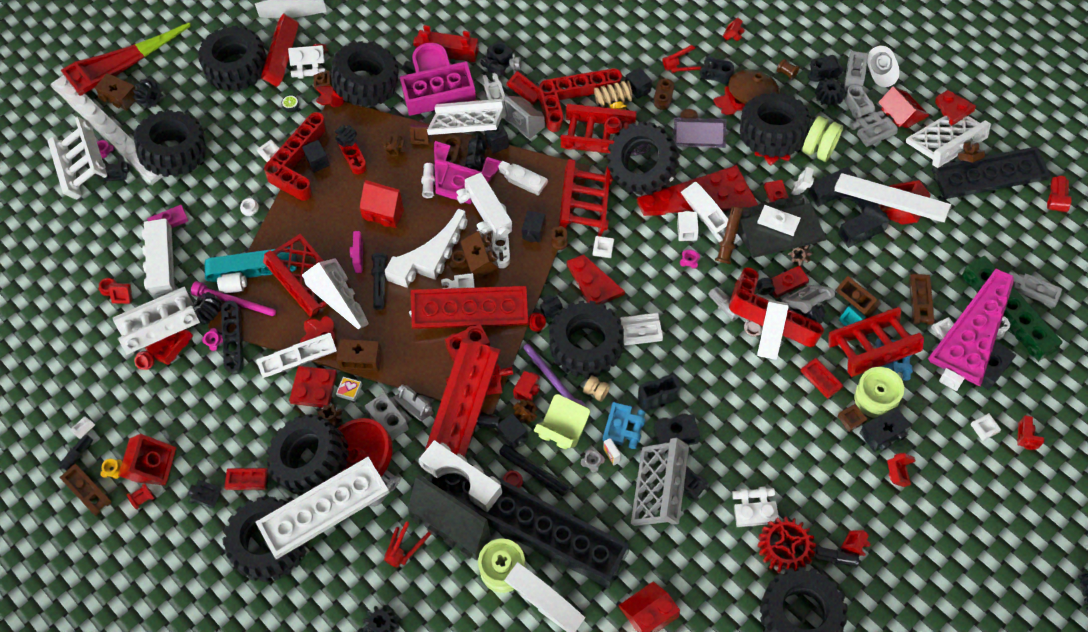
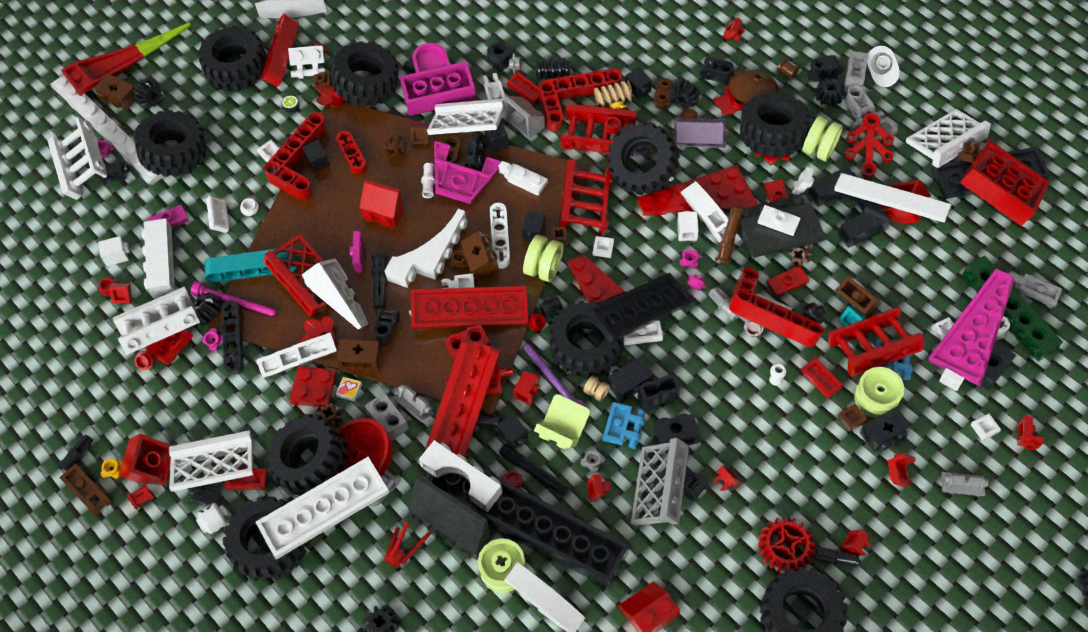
(82, 427): white tile -> none
(113, 251): none -> white brick
(210, 449): none -> white fence
(212, 518): none -> white head
(217, 214): none -> white plate
(231, 283): white brick -> none
(346, 136): black gear -> none
(386, 322): none -> black piece
(456, 47): red brick -> none
(488, 206): white brick -> none
(493, 66): black axle -> none
(525, 411): reddish brown gear -> none
(543, 258): none -> yellowish green wheel
(552, 68): none -> black piece
(597, 488): none -> red tile
(612, 451): white tile -> none
(627, 380): none -> black brick
(639, 307): none -> black plate
(672, 61): red plant -> none
(685, 93): none -> black gear
(696, 282): none -> dark pink plate
(728, 477): none -> red tile
(754, 513): white plate -> none
(765, 286): black bush -> none
(772, 329): white tile -> none
(777, 373): none -> white pin
(809, 297): light grey plate -> none
(870, 143): none -> red plant
(902, 108): slope -> none
(921, 299): reddish brown plate -> none
(954, 106): red wing -> none
(964, 484): none -> light grey hinge
(1005, 183): none -> red slope
(1058, 197): red piece -> none

